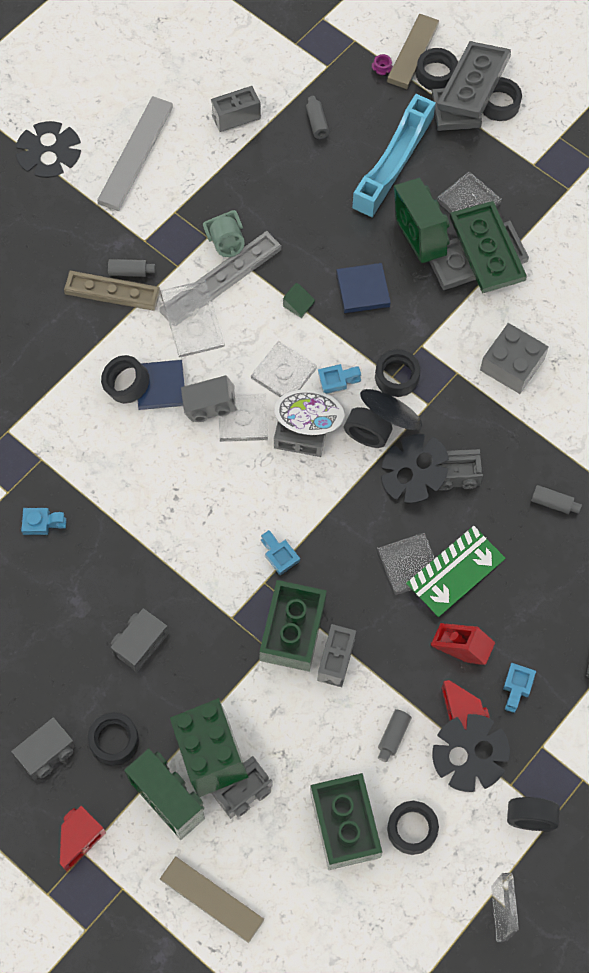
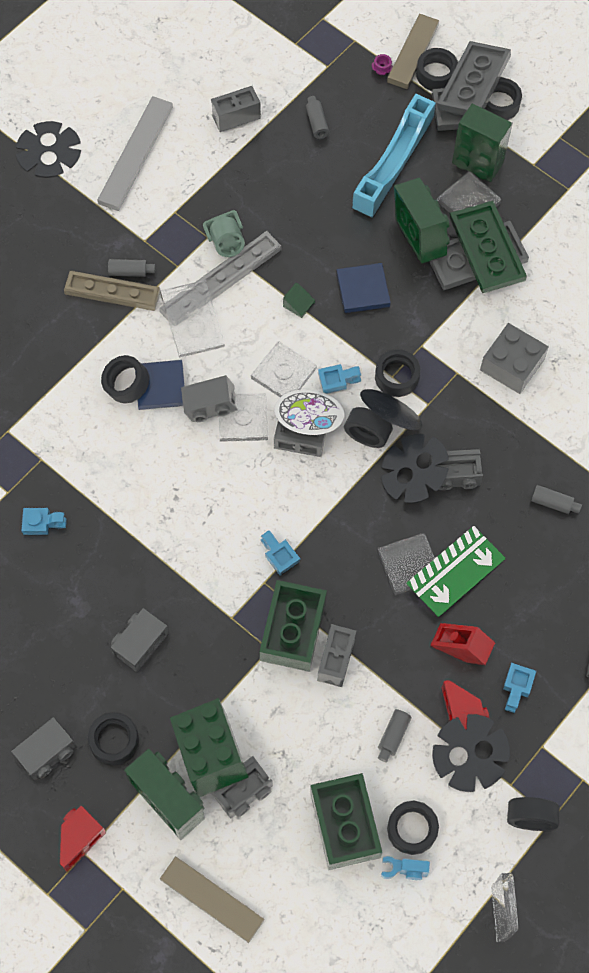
(411, 868): none -> dark azure plate
(481, 142): none -> dark green brick

